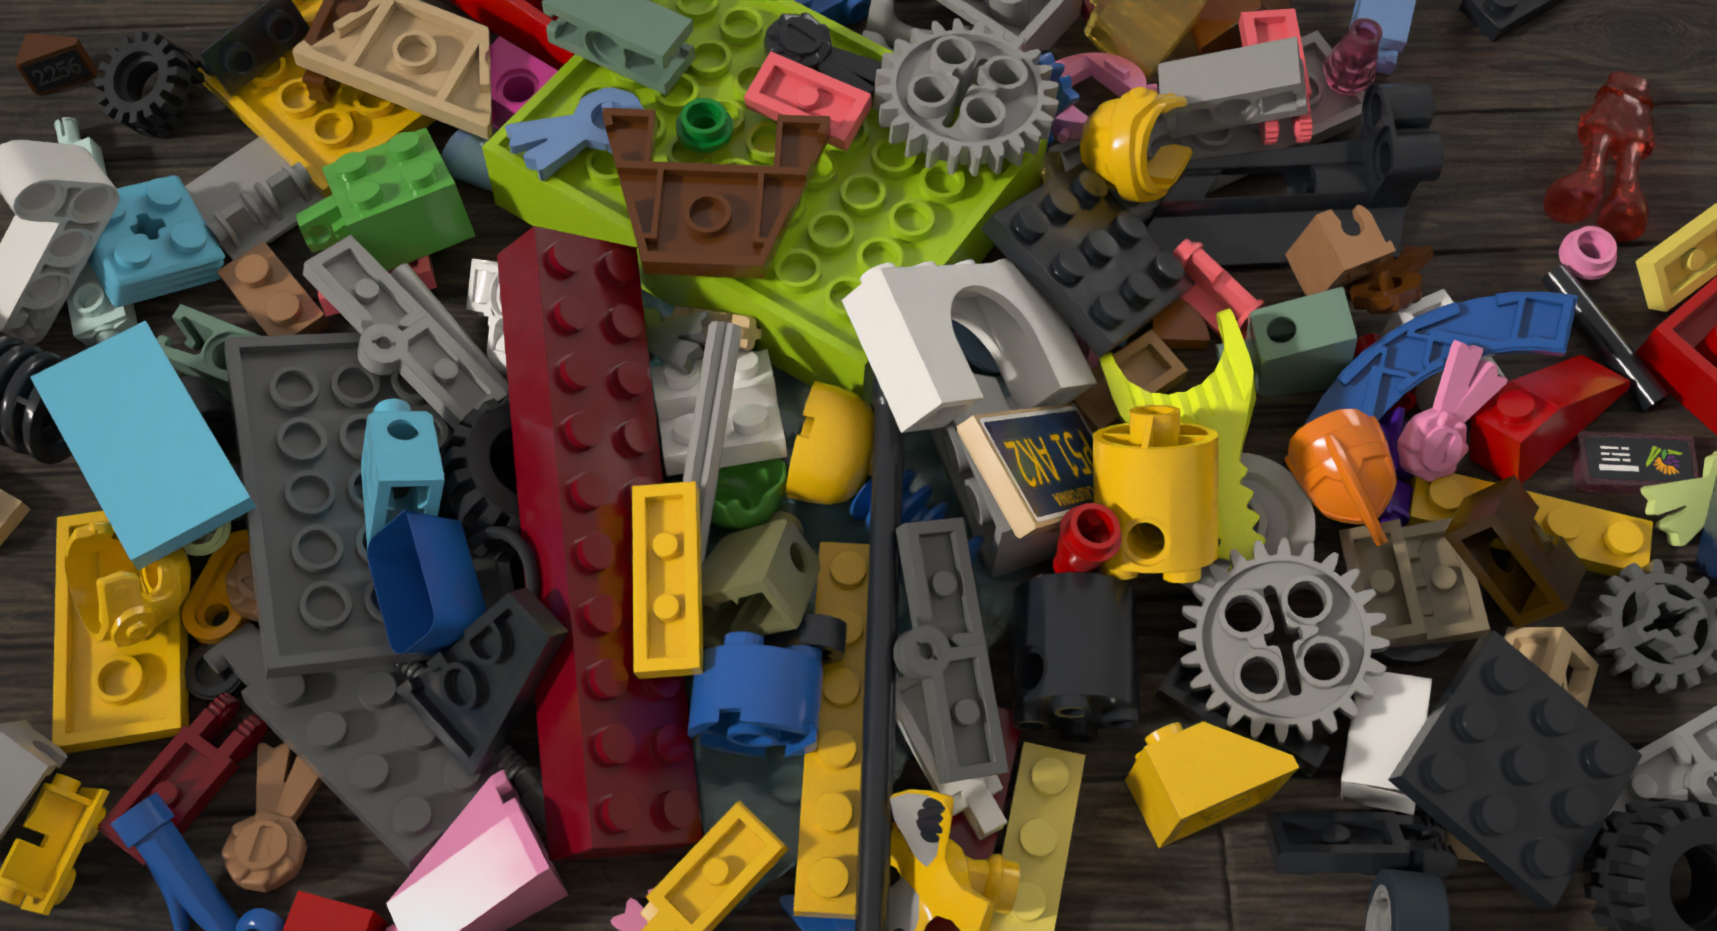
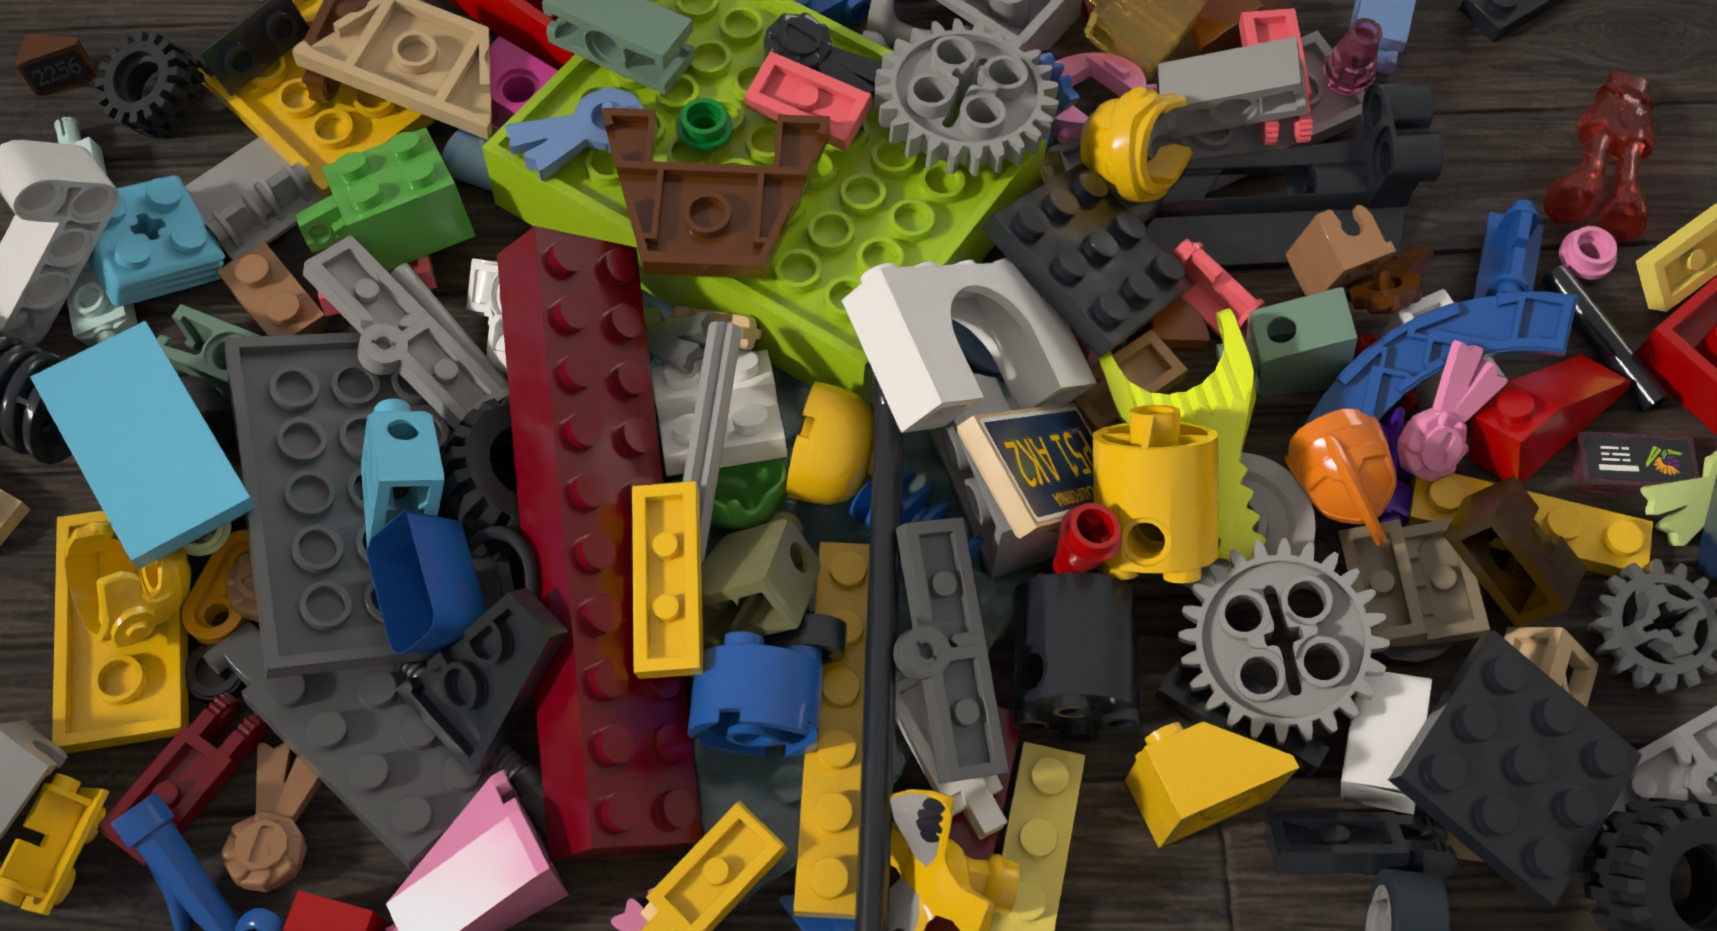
(1509, 251): none -> blue hinge

